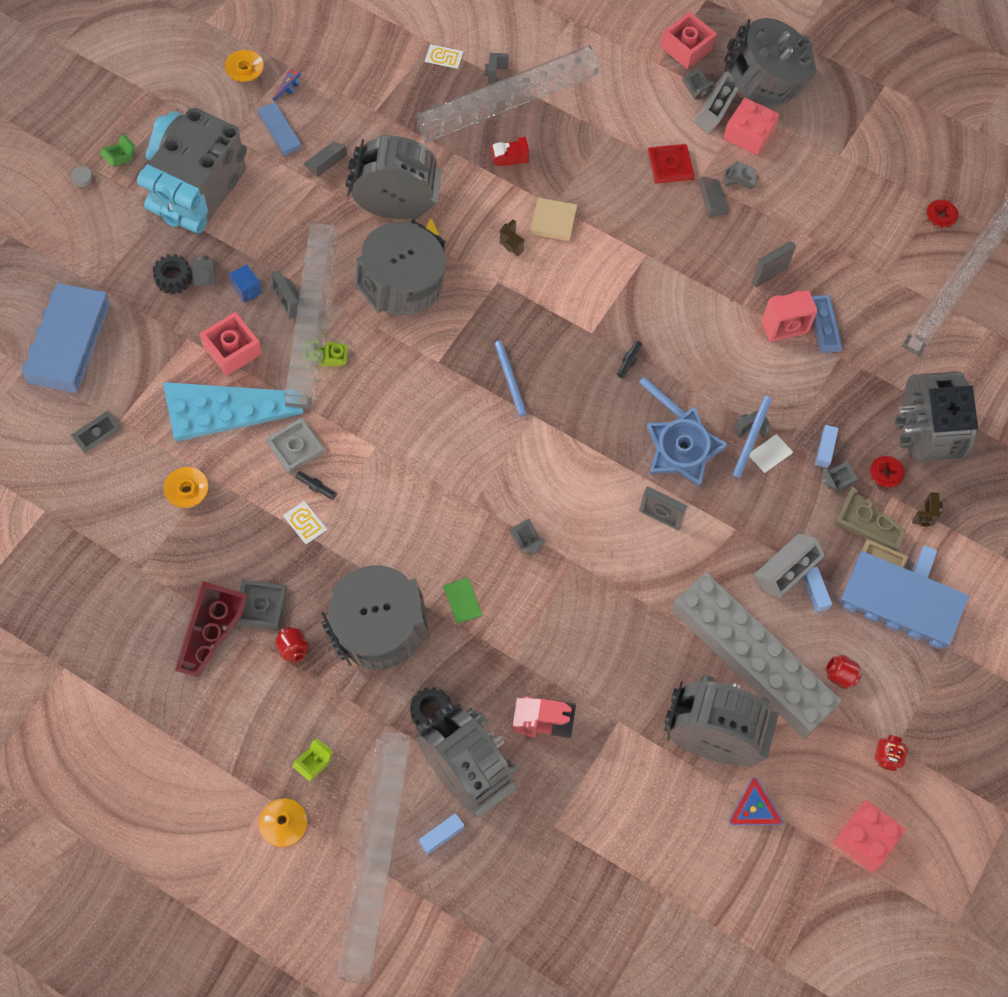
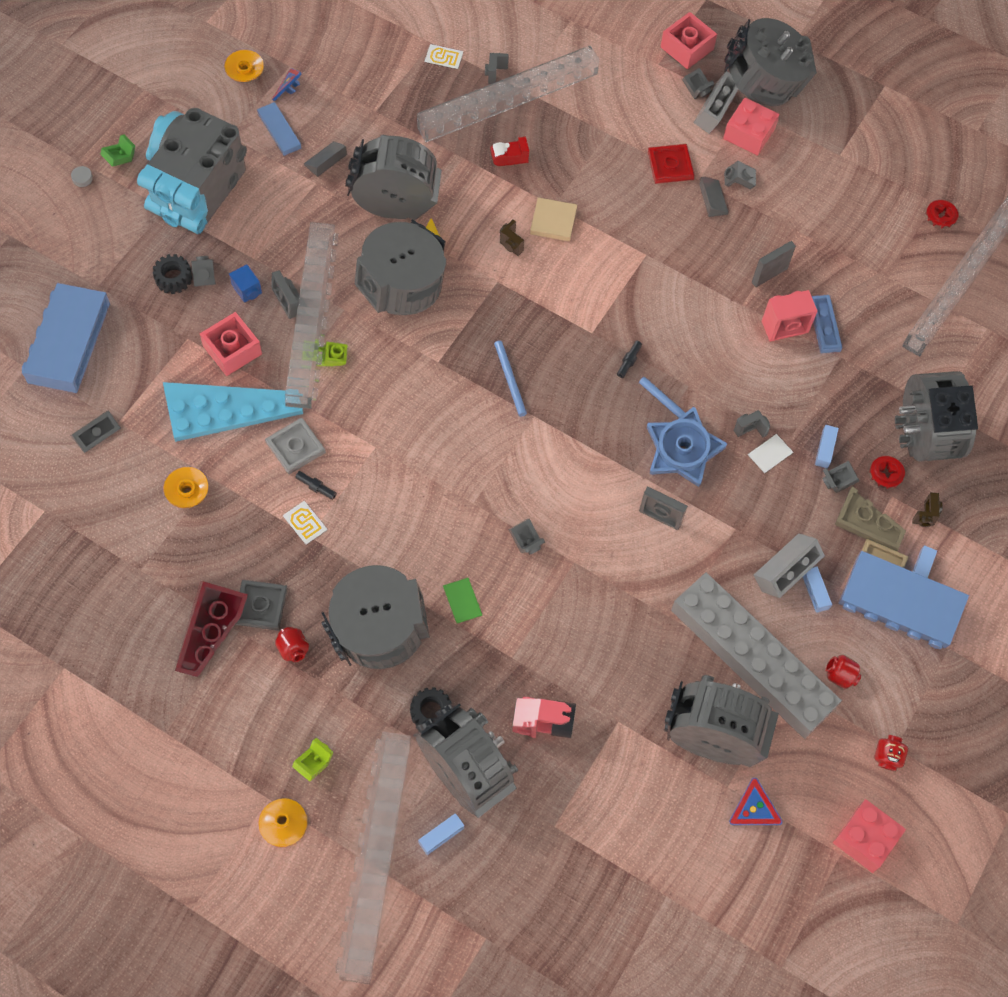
(752, 437): medium blue bar -> none

